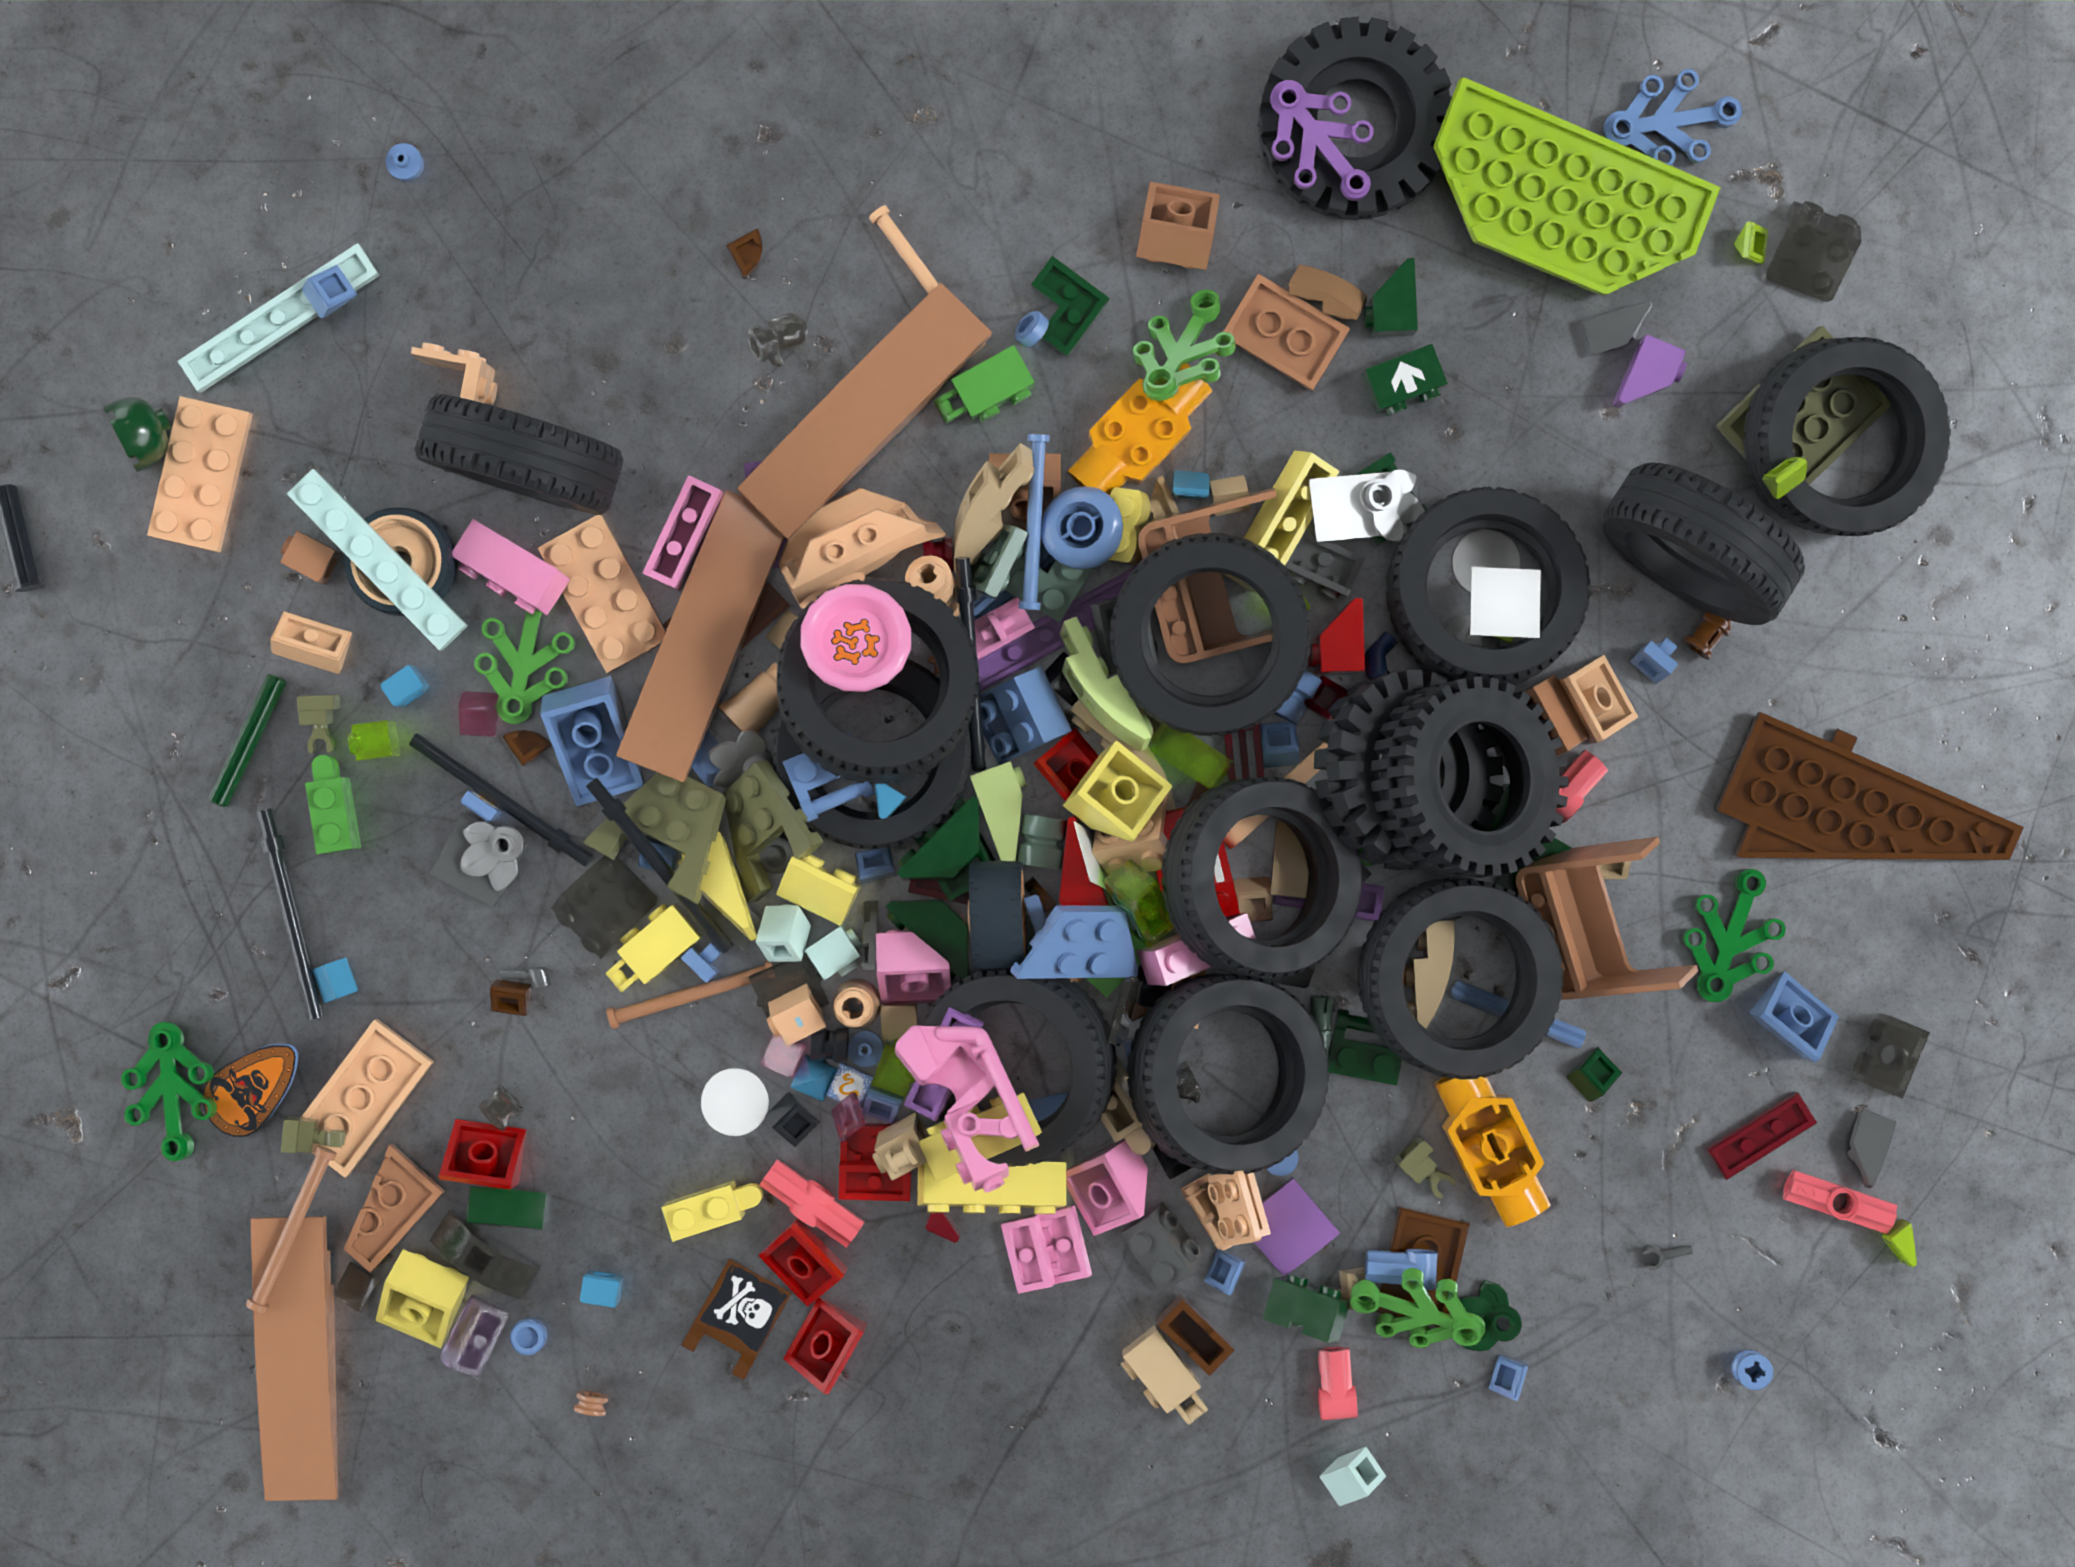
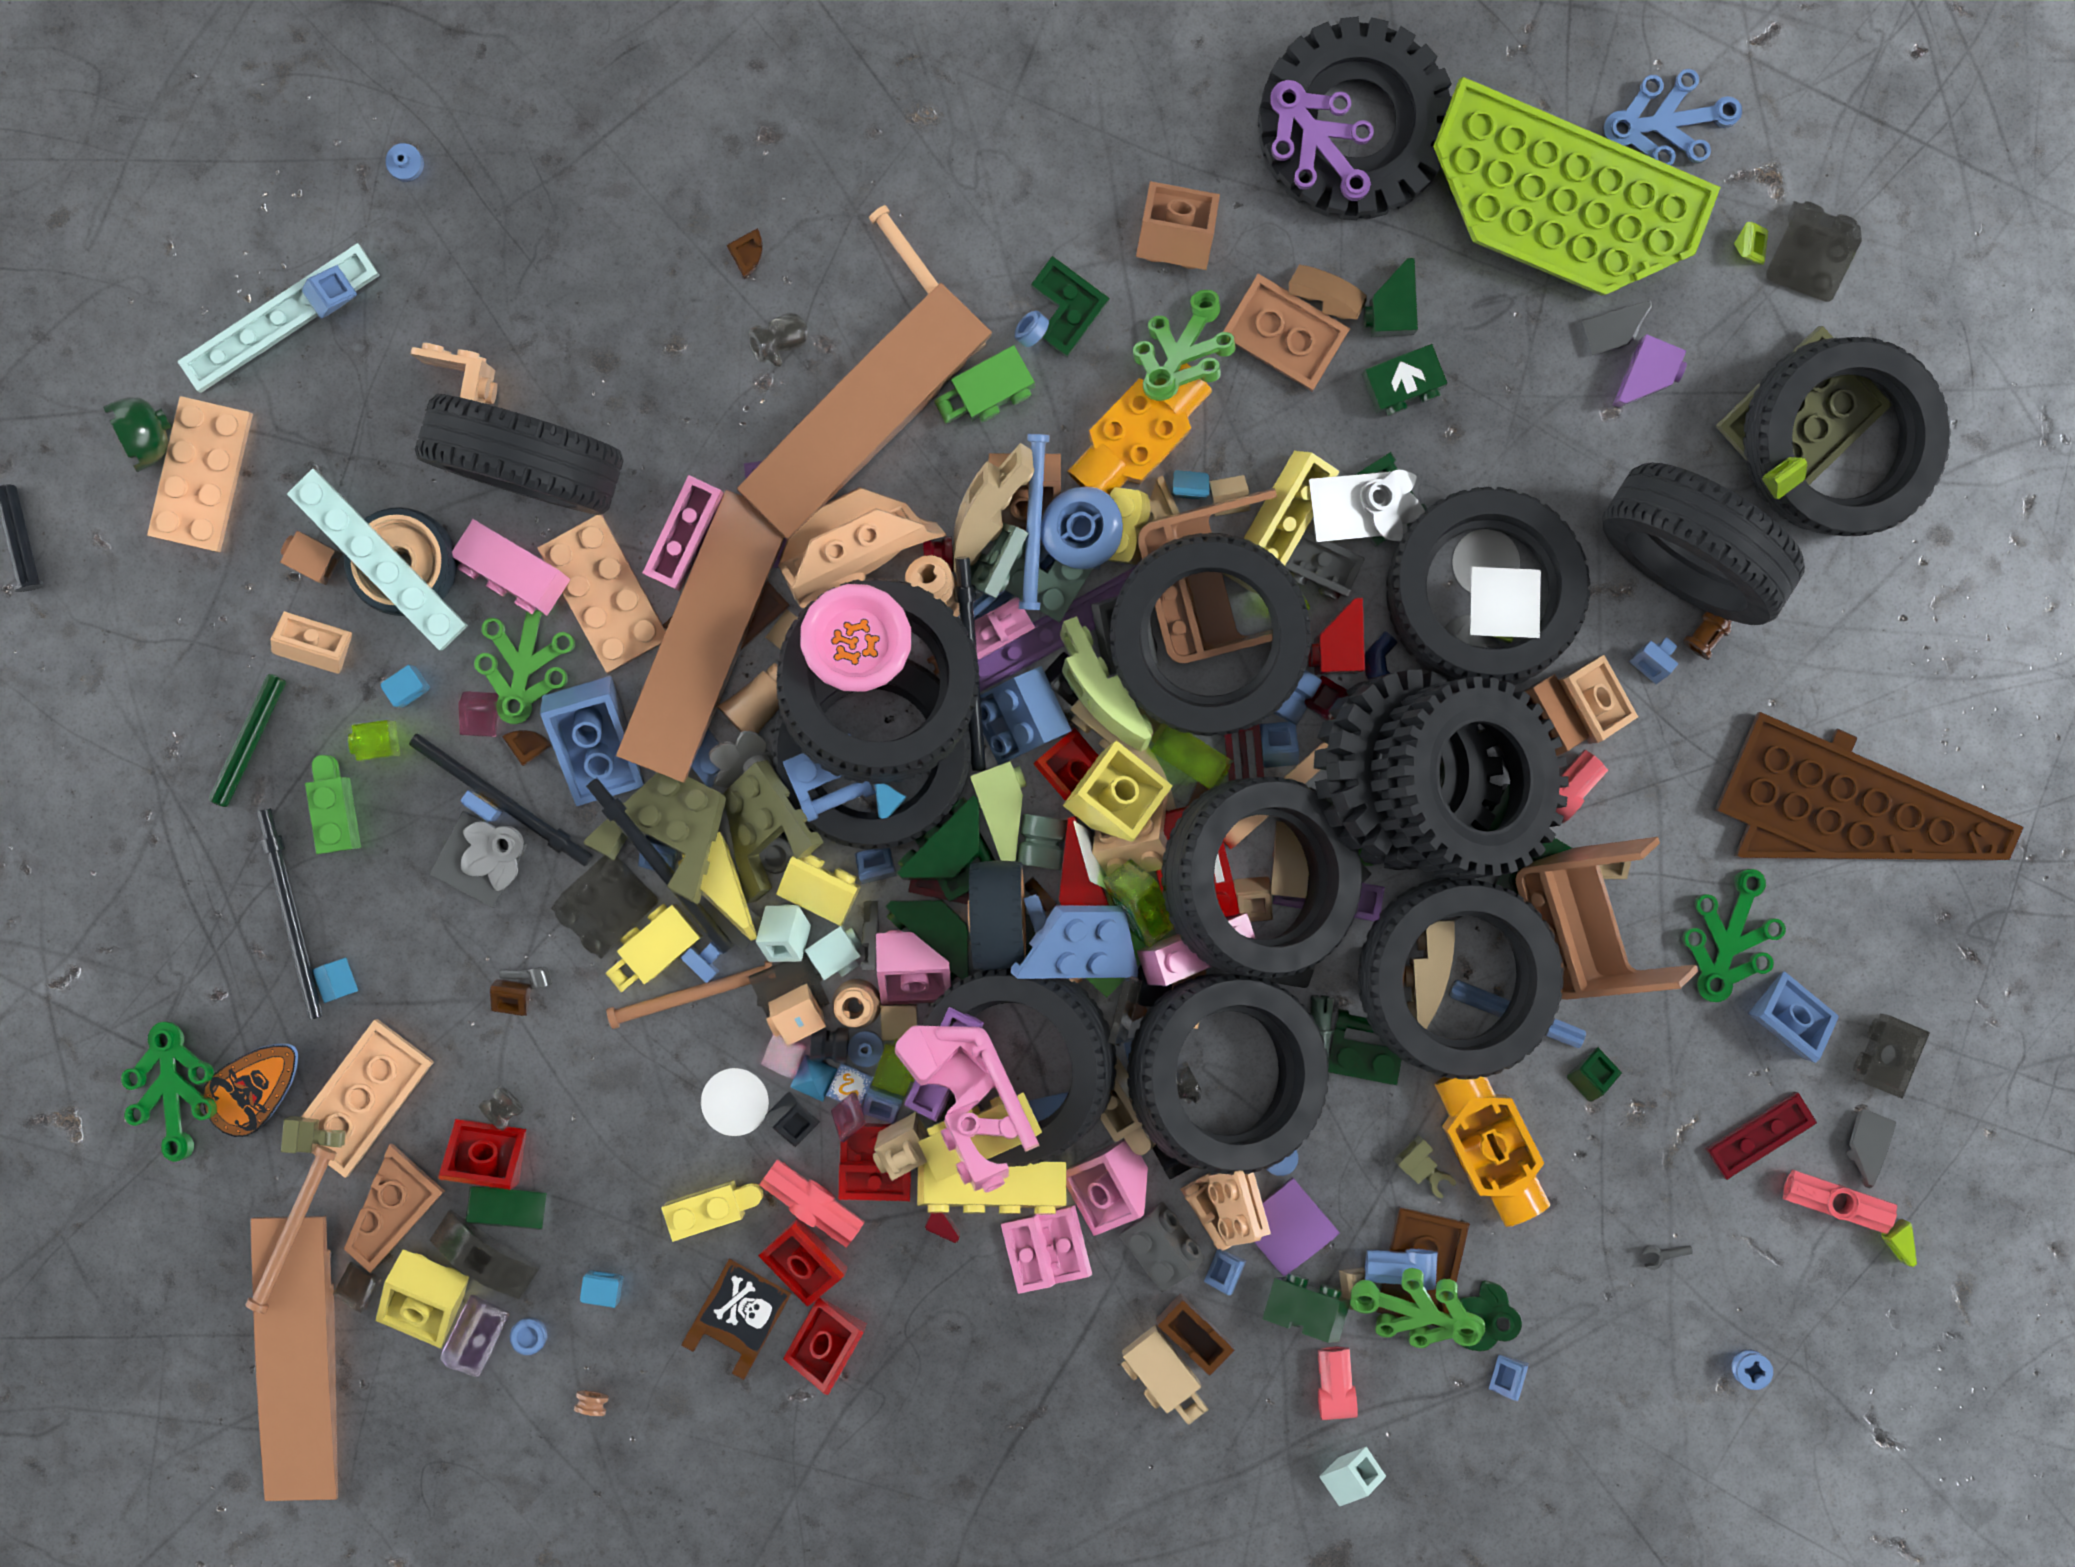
(318, 711): olive piece -> none

